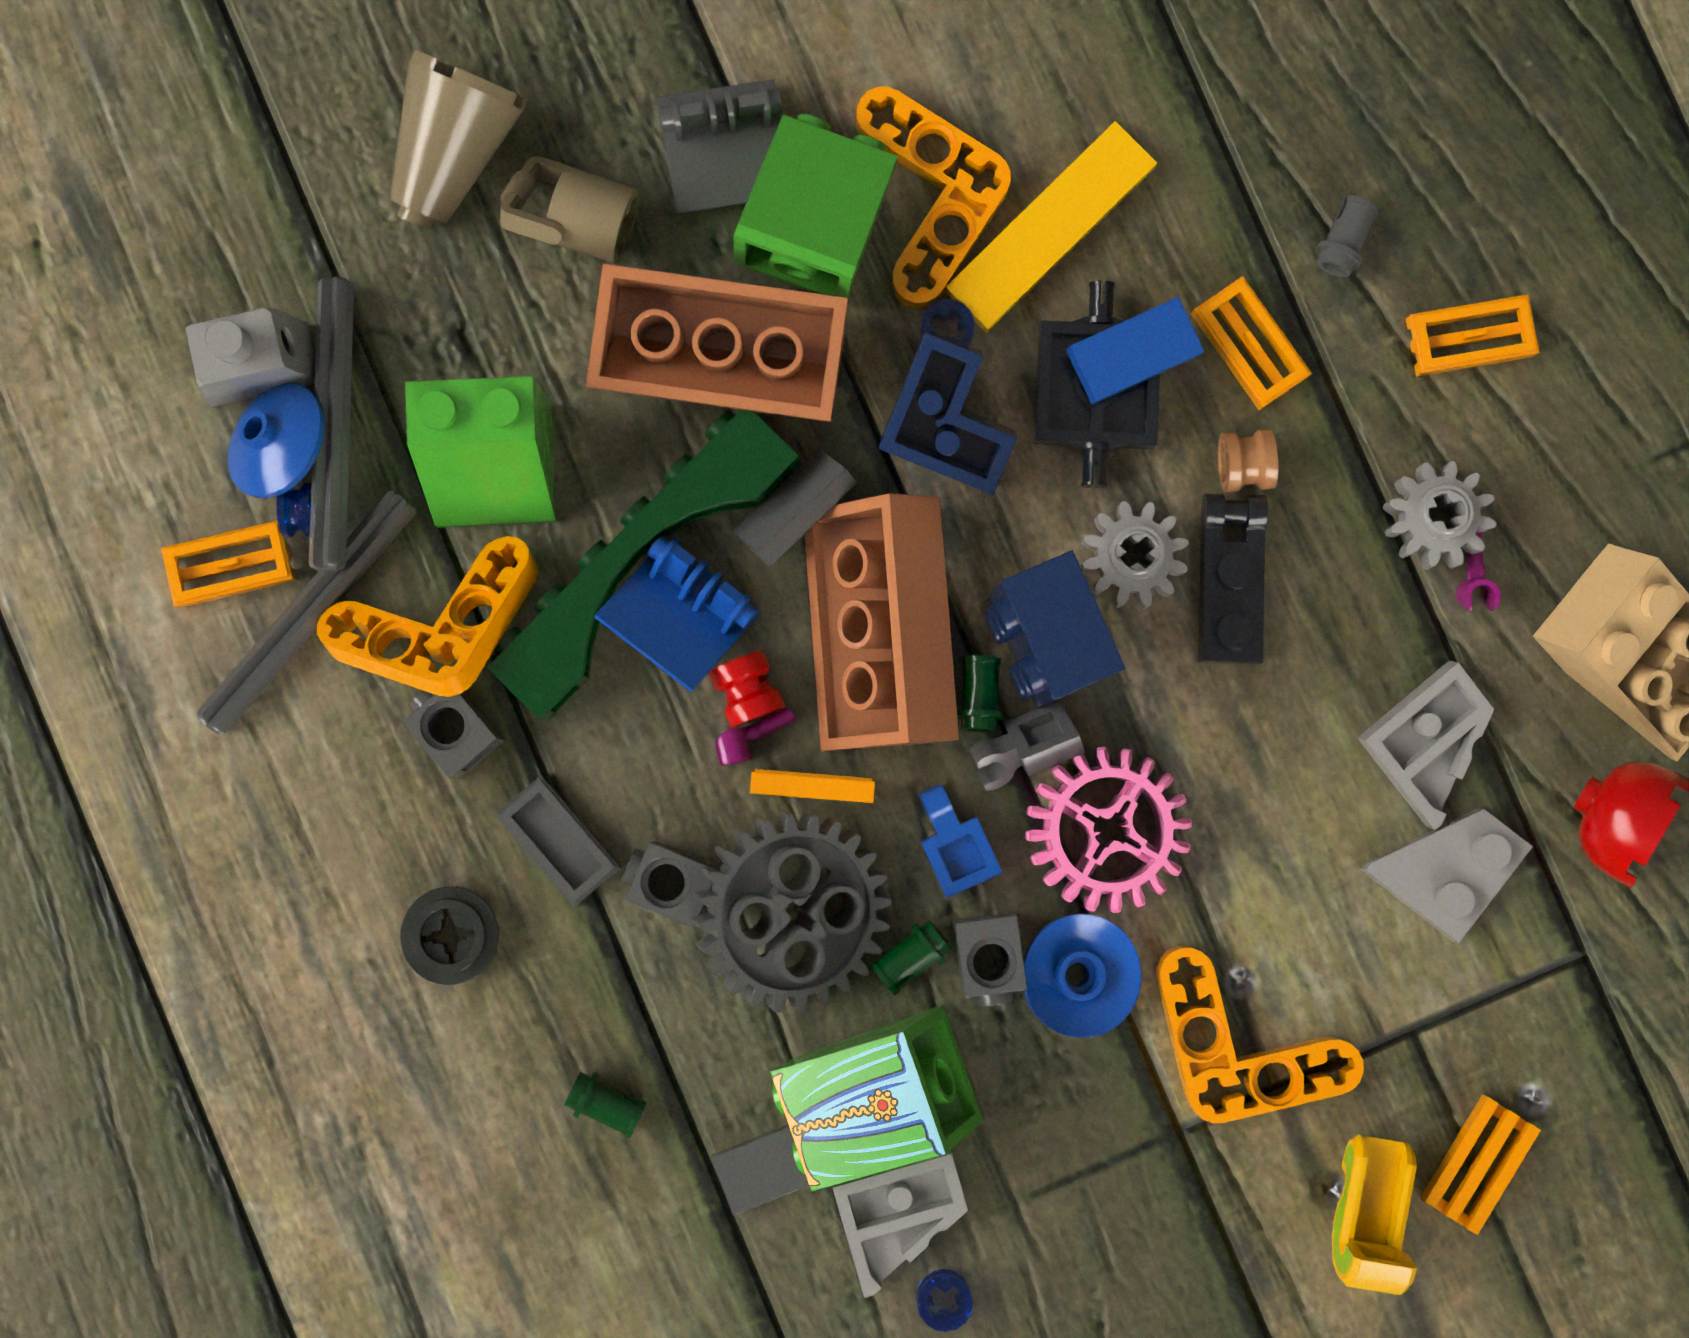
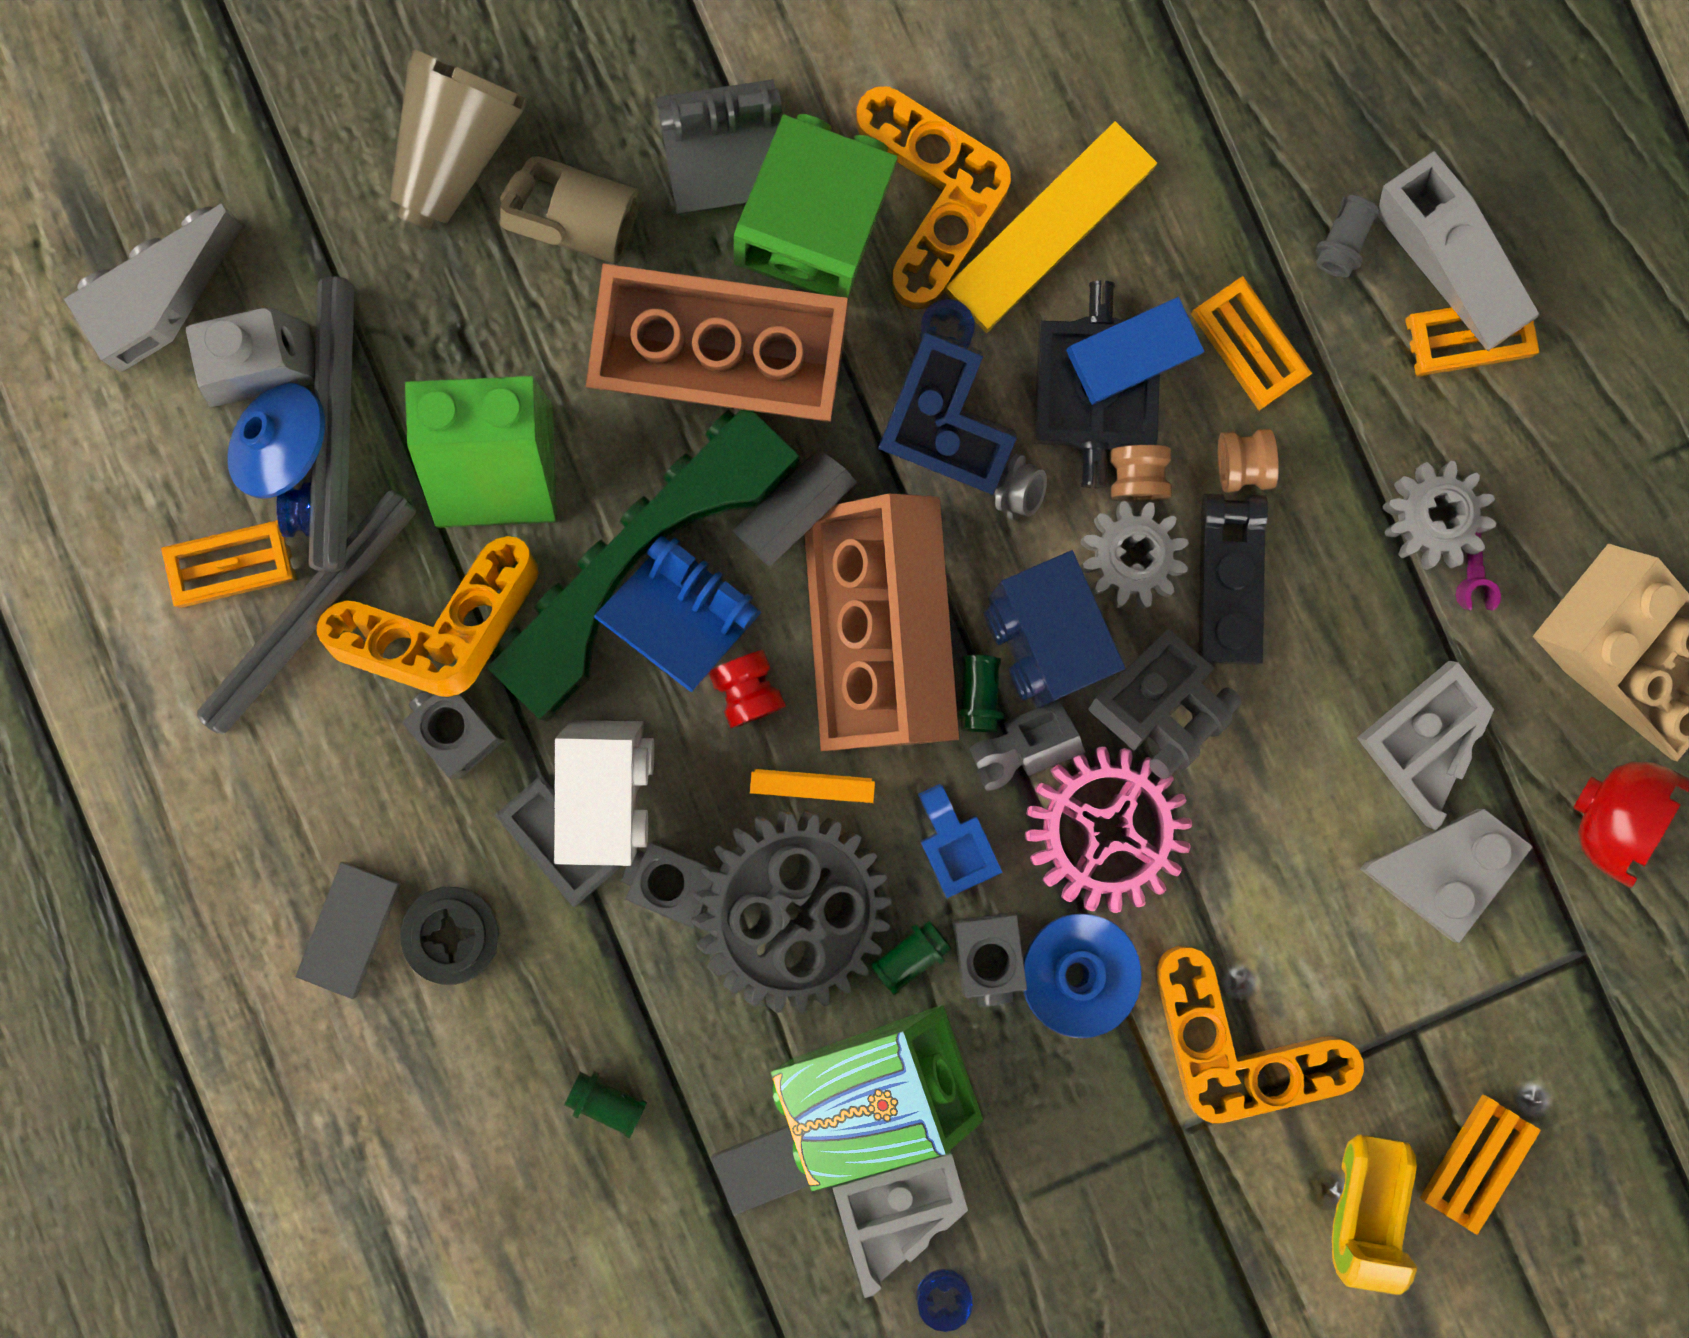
(150, 295): none -> light grey slope
(348, 930): none -> dark grey tile
(596, 791): none -> white brick
(734, 745): magenta hand -> none
(1020, 488): none -> light grey plate
(1141, 473): none -> medium nougat wheel
(1152, 689): none -> dark grey plate
(1456, 249): none -> light grey slope

